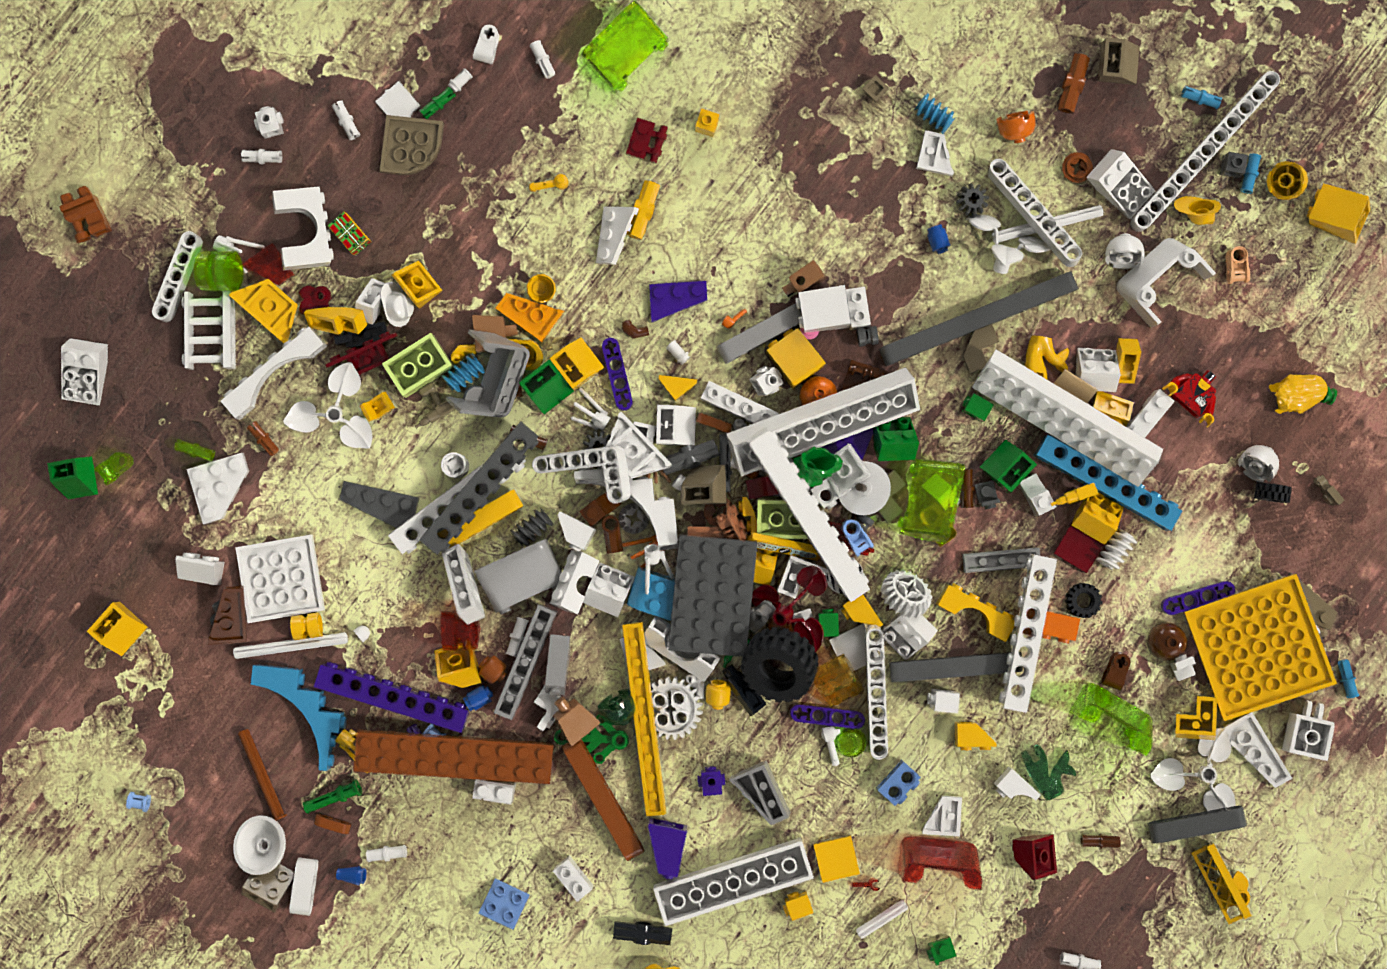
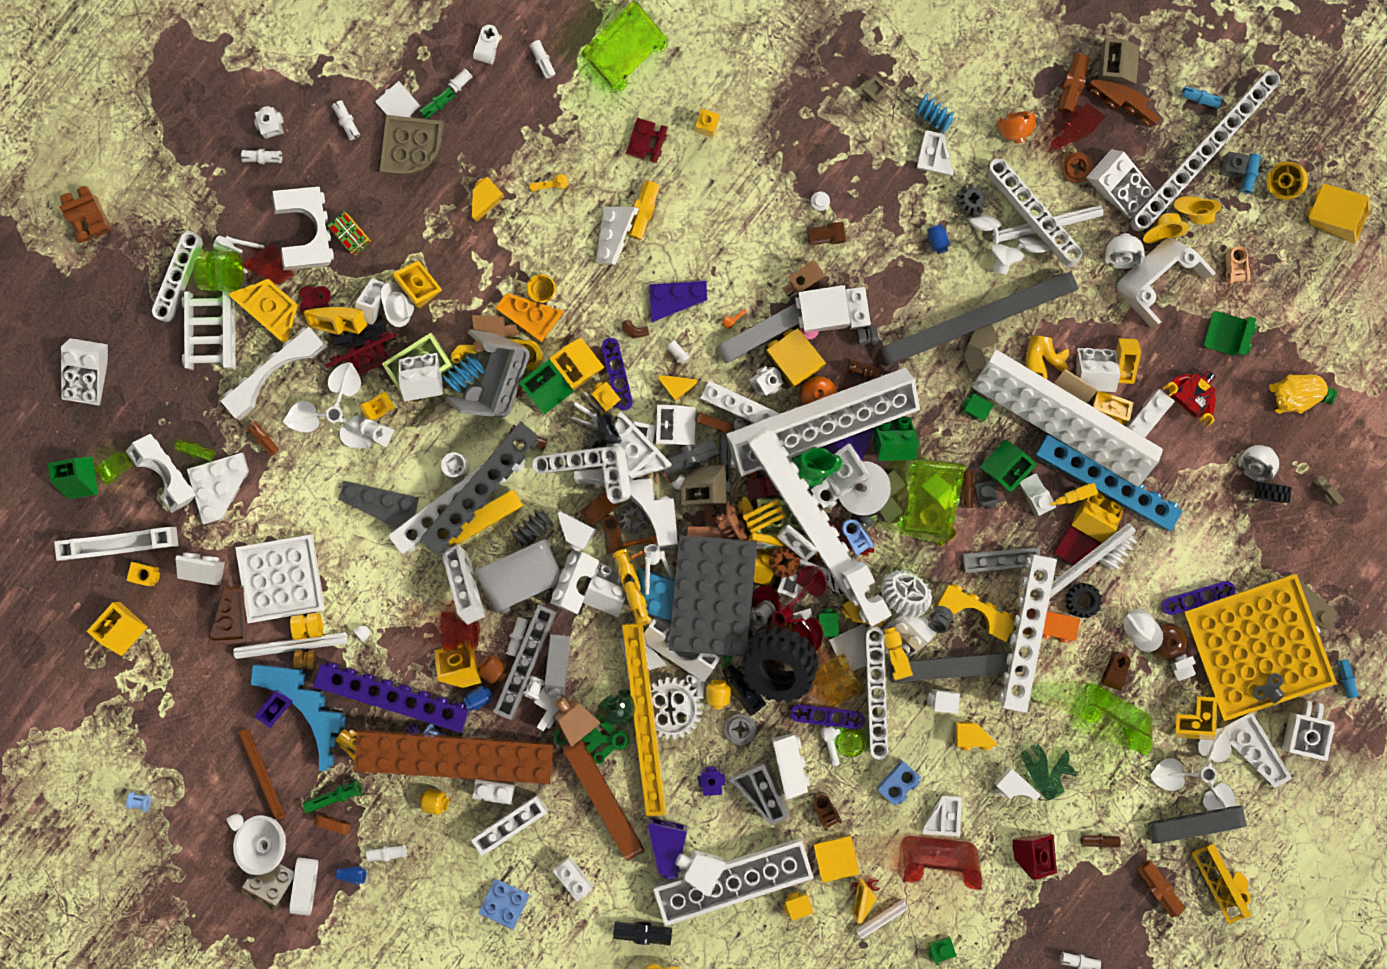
(116, 543): none -> white arch
(136, 570): none -> yellow brick
(148, 453): none -> white arch
(235, 821): none -> white hinge
(273, 708): none -> dark purple slope
(304, 659): none -> pearl gold wheel
(376, 432): none -> white piece
(420, 377): none -> white slope
(434, 801): none -> yellow head
(485, 197): none -> yellow slope
(509, 825): none -> white brick
(533, 688): none -> white bush
(605, 395): none -> yellow bracket
(607, 430): none -> black slope
(634, 597): none -> yellow piece
(701, 870): none -> white torso
(733, 735): none -> light grey gear
(779, 508): none -> yellow tile
(780, 570): none -> dark orange gear
(790, 765): none -> white slope
(797, 542): none -> white slope
(820, 201): none -> white plate
(827, 813): none -> reddish brown piece
(832, 233): none -> reddish brown piece
(857, 580): none -> white arch
(863, 902): none -> yellow slope
(897, 656): none -> yellow piece
(940, 619): none -> dark grey wheel
(1082, 126): none -> clear red slope
(1090, 559): none -> white axle
(1118, 95): none -> dark orange slope
(1143, 630): none -> white piece
(1160, 888): none -> dark orange piece
(1165, 227): none -> yellow piece
(1230, 334): none -> green bracket
(1271, 690): none -> dark grey piece

